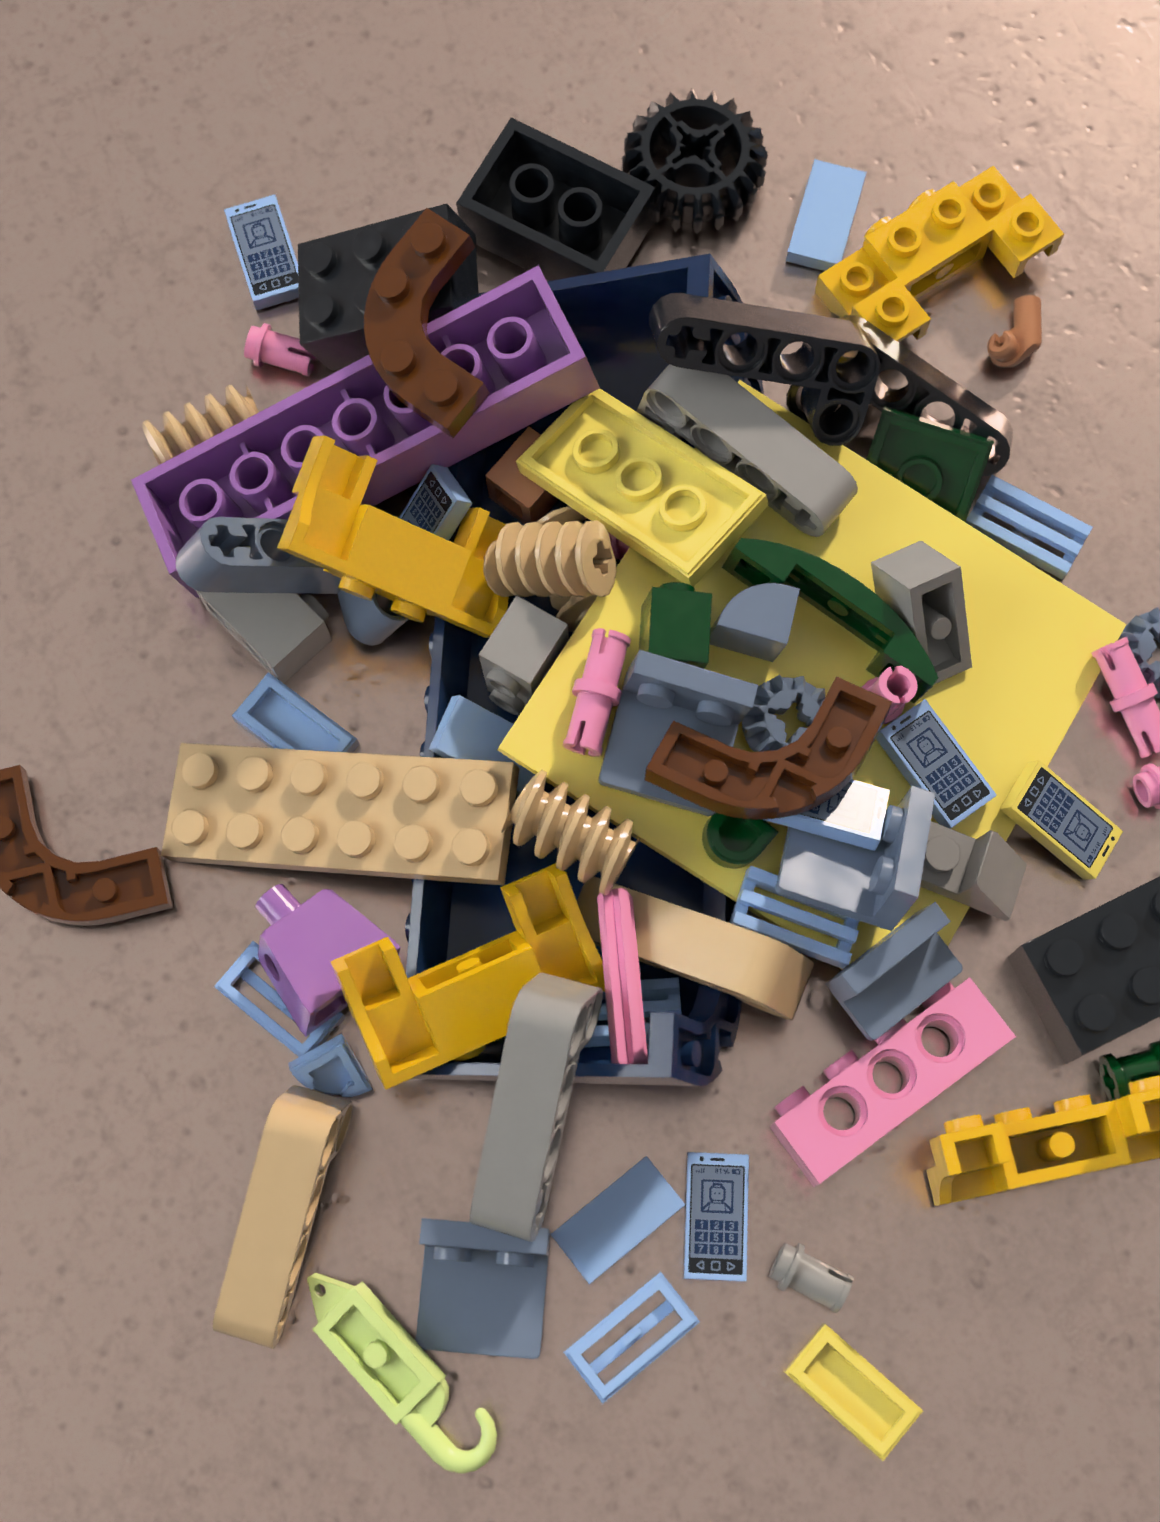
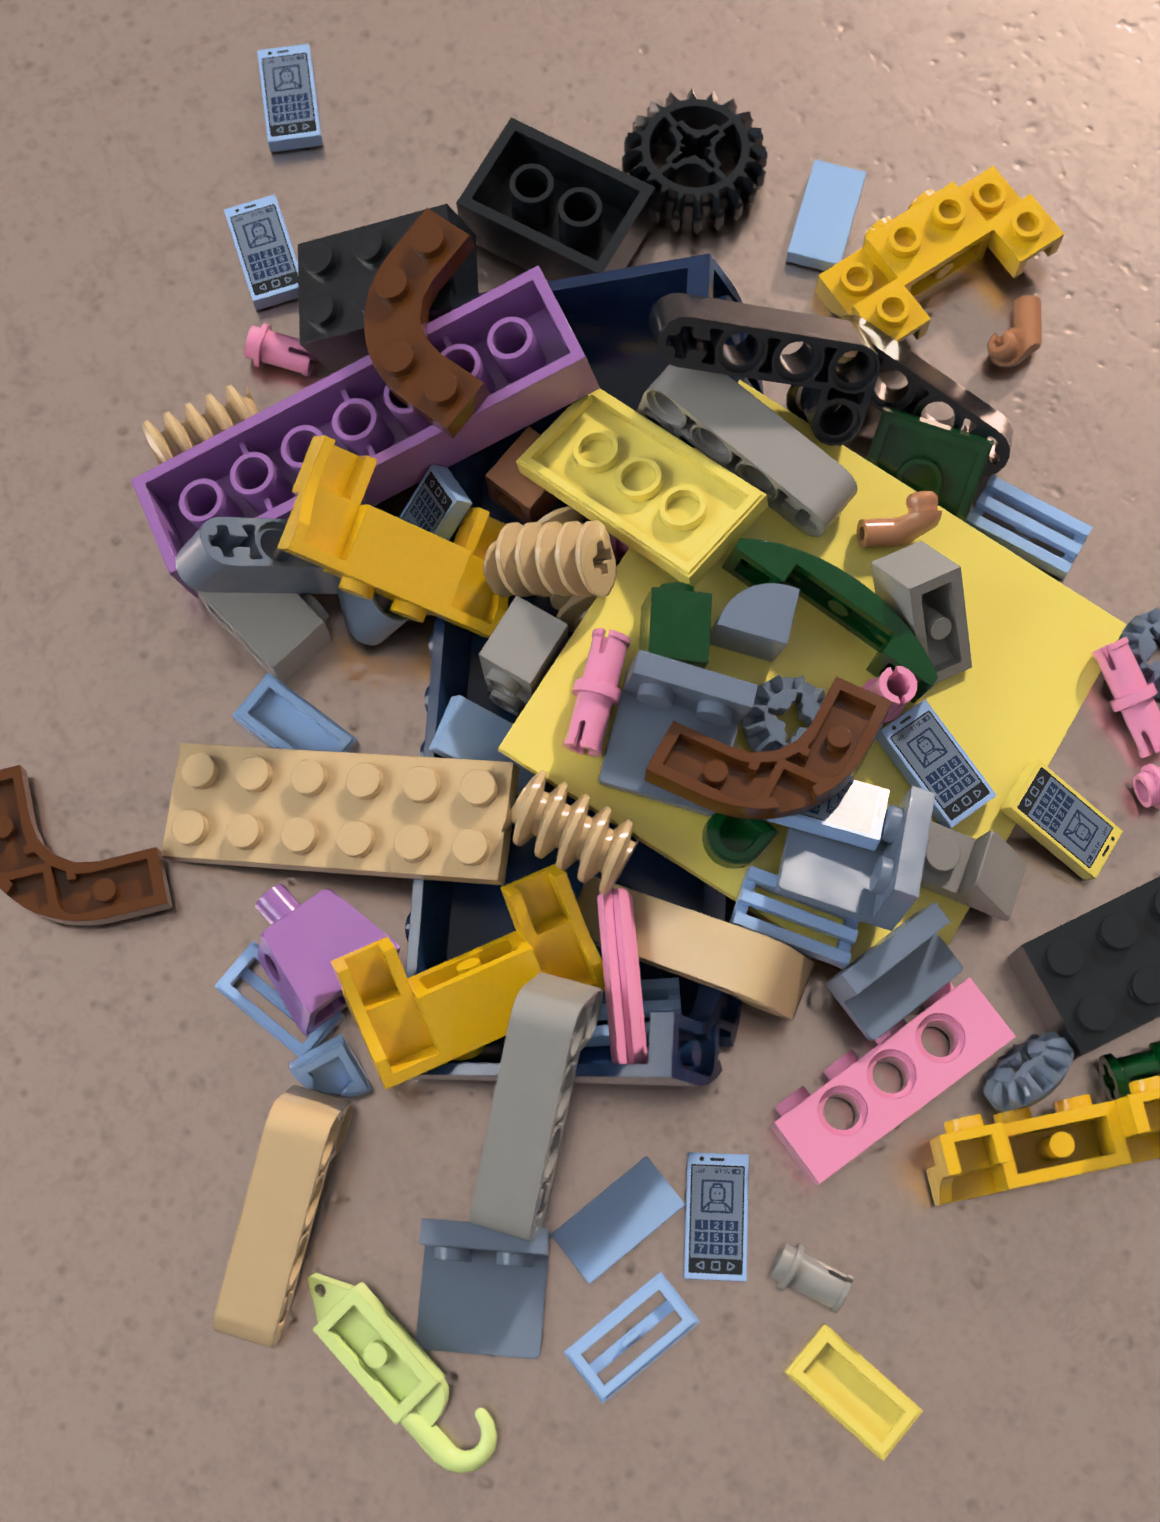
(289, 97): none -> tile
(901, 530): none -> nougat arm
(1028, 1072): none -> sand blue gear

